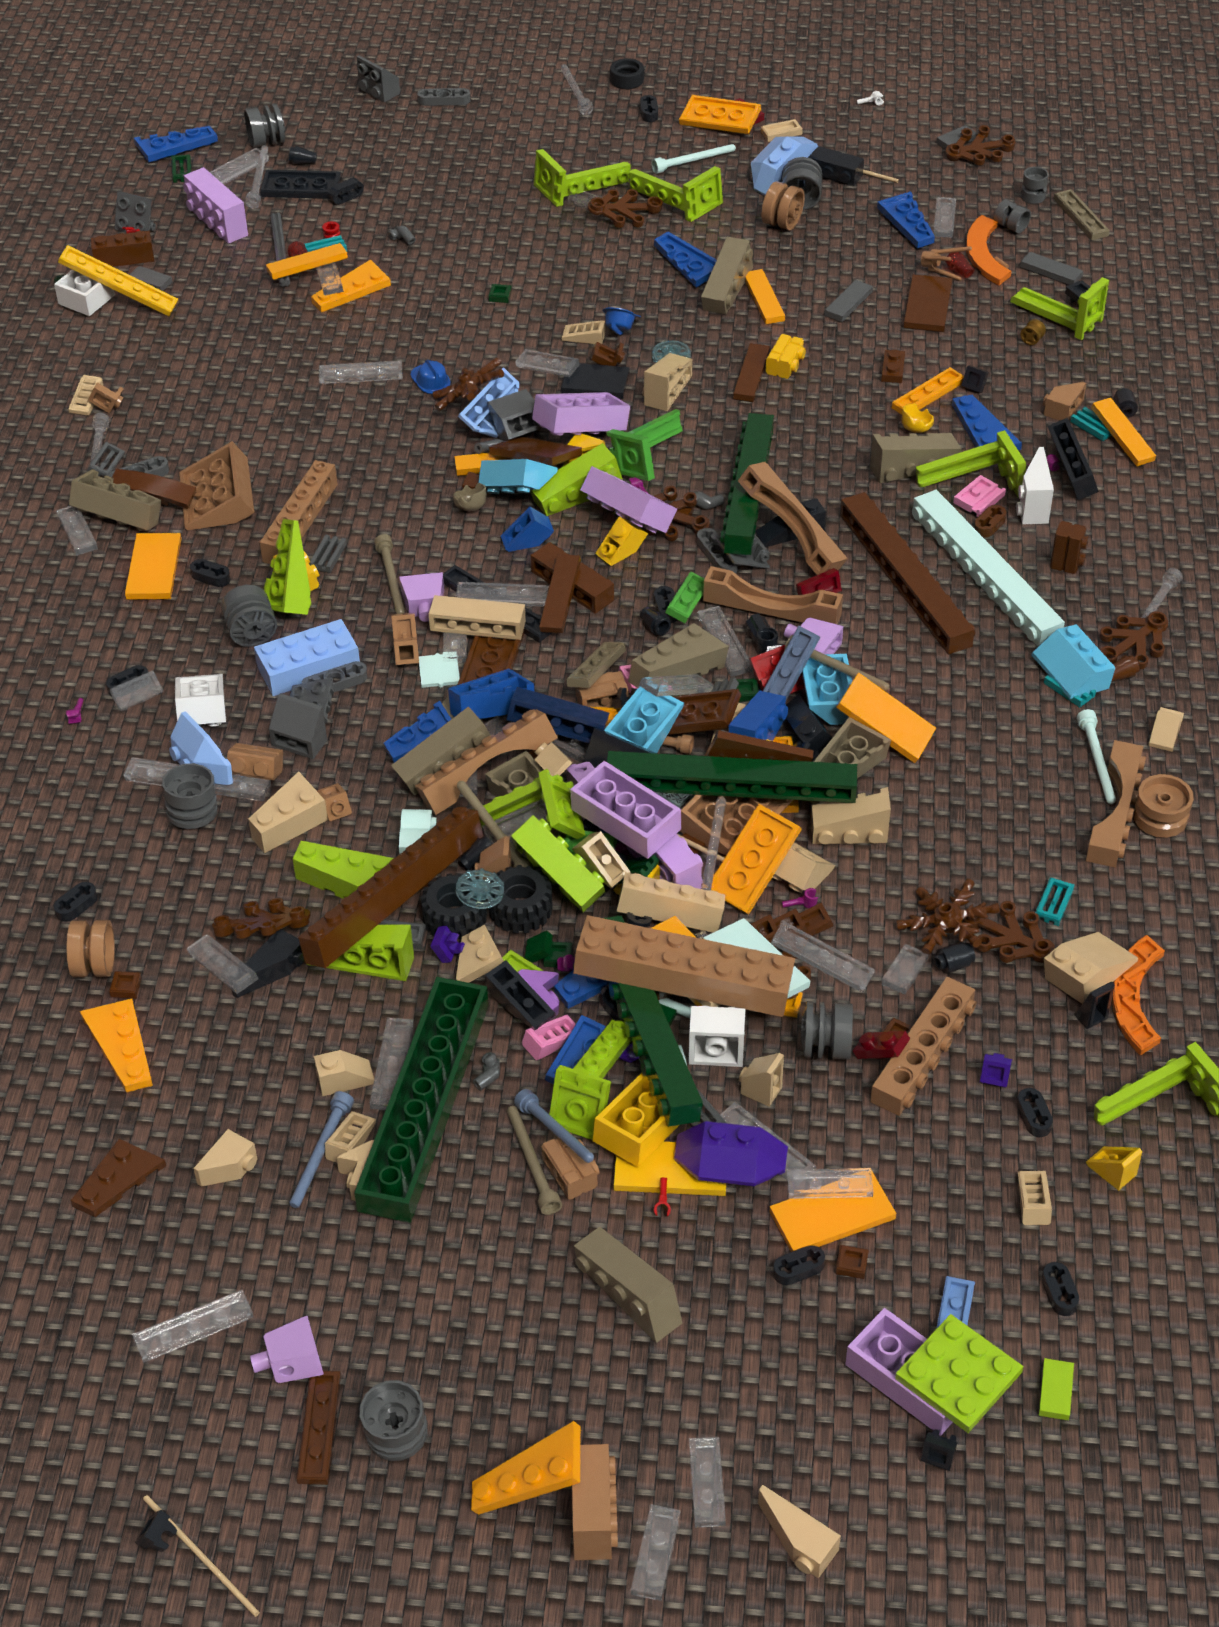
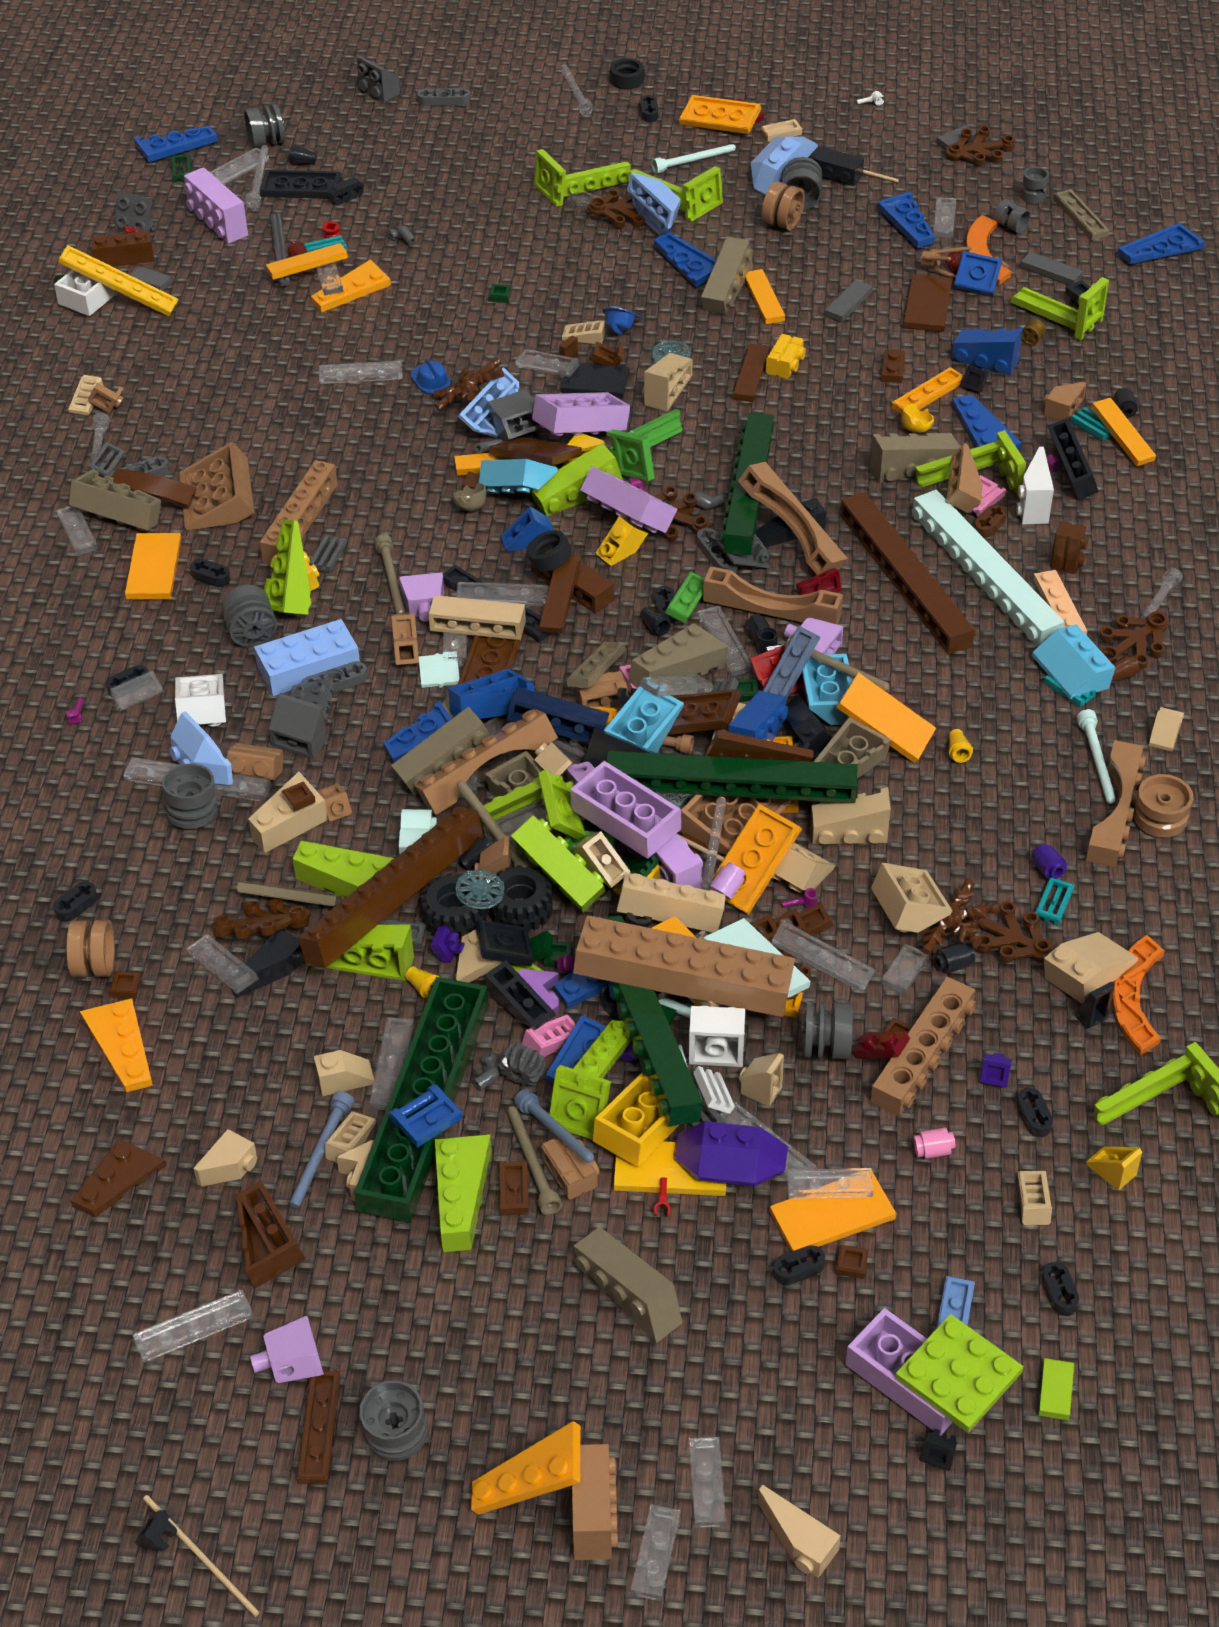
(266, 1237): none -> reddish brown wedge
(289, 893): none -> dark tan tile
(298, 796): none -> reddish brown tile
(421, 980): none -> yellow cone
(428, 1121): none -> blue plate
(461, 1179): none -> lime wedge
(504, 942): none -> black tile
(514, 1188): none -> reddish brown plate
(522, 1064): none -> dark grey gear
(552, 559): none -> black tyre
(569, 347): none -> reddish brown tile
(653, 202): none -> light blue wedge
(714, 1090): none -> white tile
(728, 880): none -> lavender brick
(909, 897): none -> tan slope
(934, 1143): none -> bright pink brick
(959, 746): none -> yellow cone
(964, 481): none -> medium nougat slope
(978, 273): none -> blue tile
(989, 349): none -> blue wedge
(1049, 861): none -> dark purple brick
(1057, 598): none -> light nougat plate
(1160, 244): none -> blue wing

